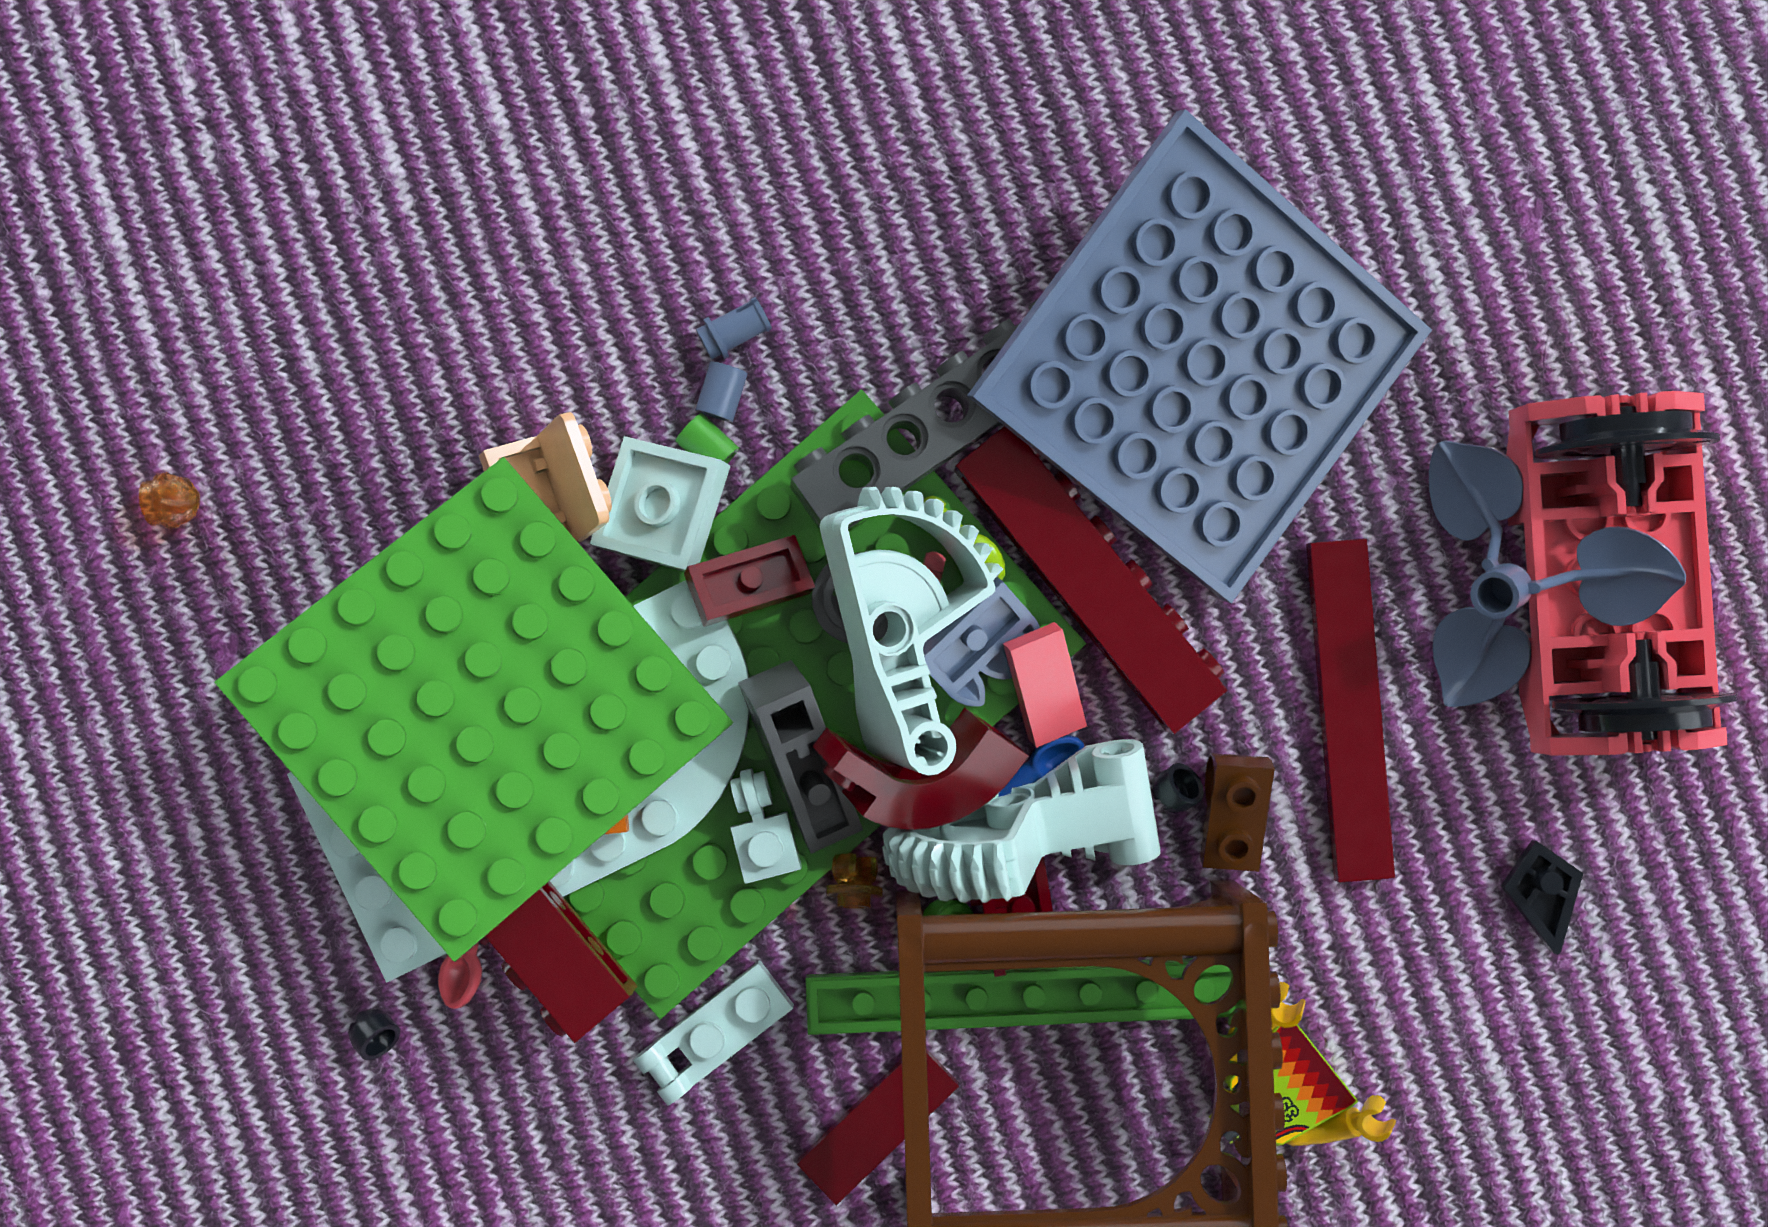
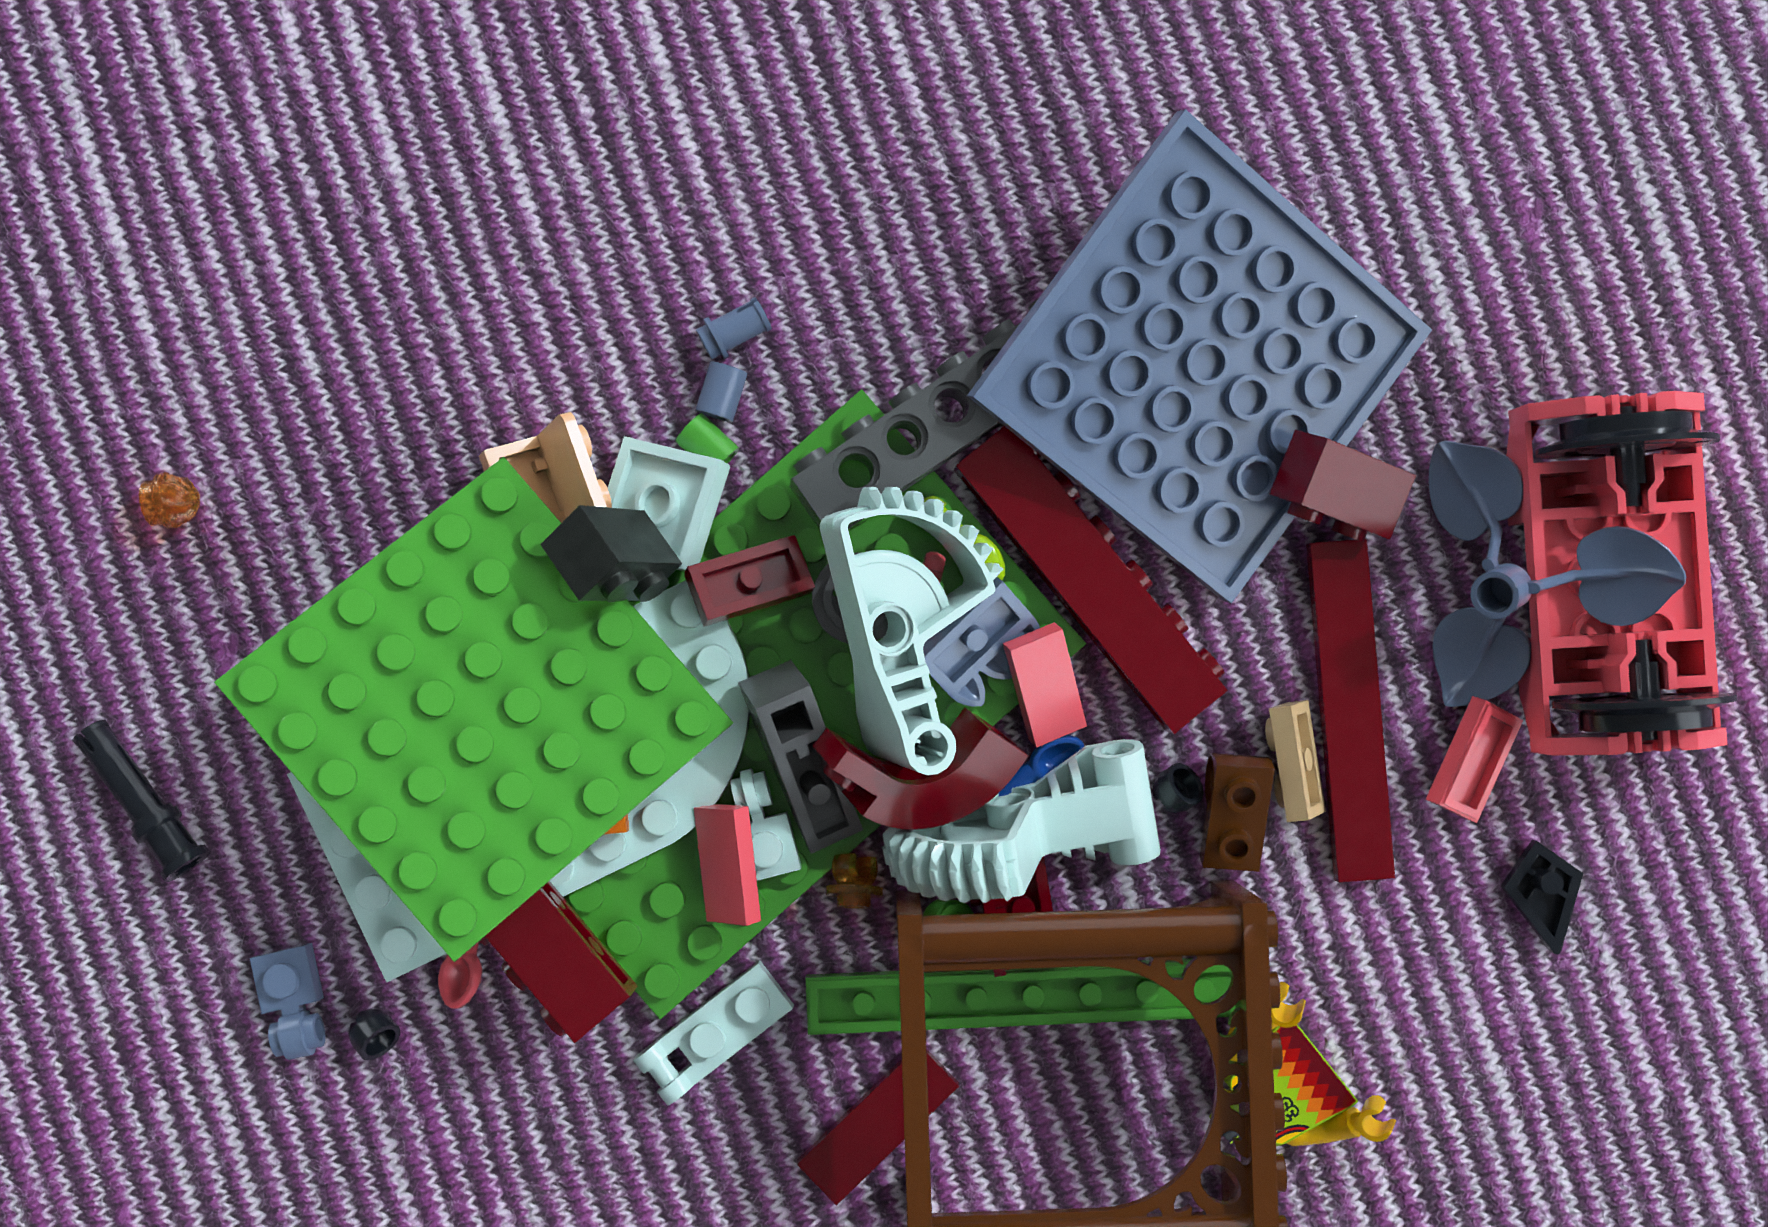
(153, 820): none -> black pin
(286, 983): none -> sand blue plate
(611, 554): none -> pearl dark grey brick
(727, 864): none -> coral tile
(1299, 780): none -> tan plate
(1342, 485): none -> brick
(1474, 759): none -> coral tile

